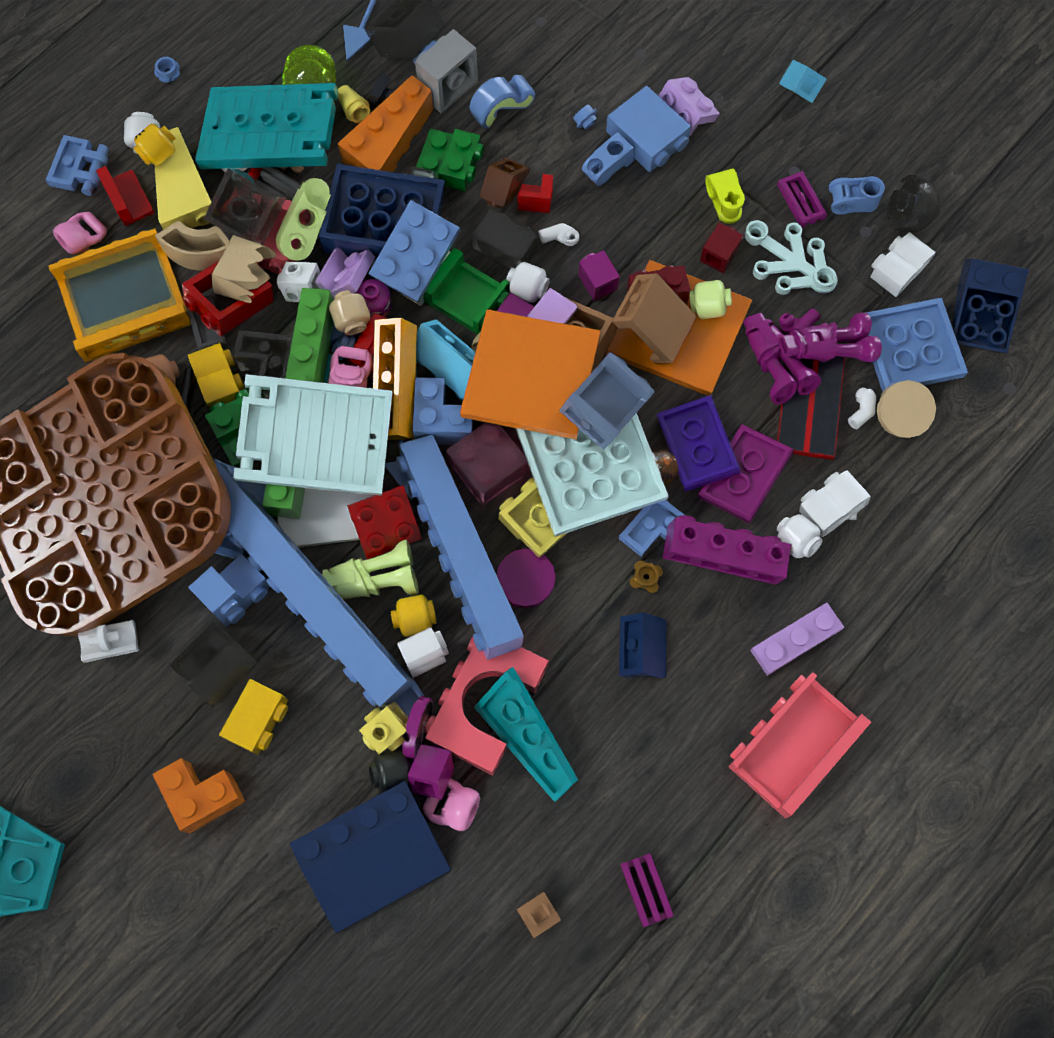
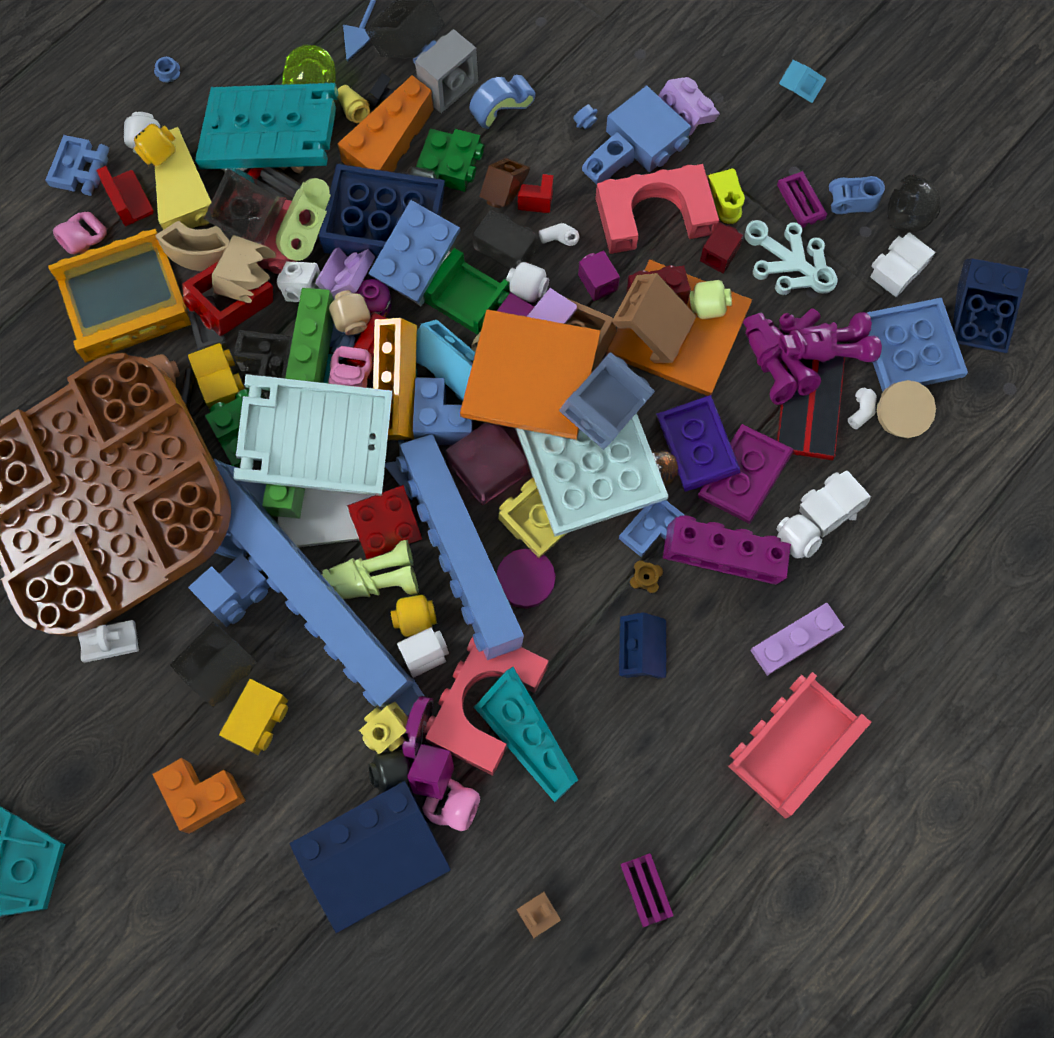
(683, 186): none -> coral arch

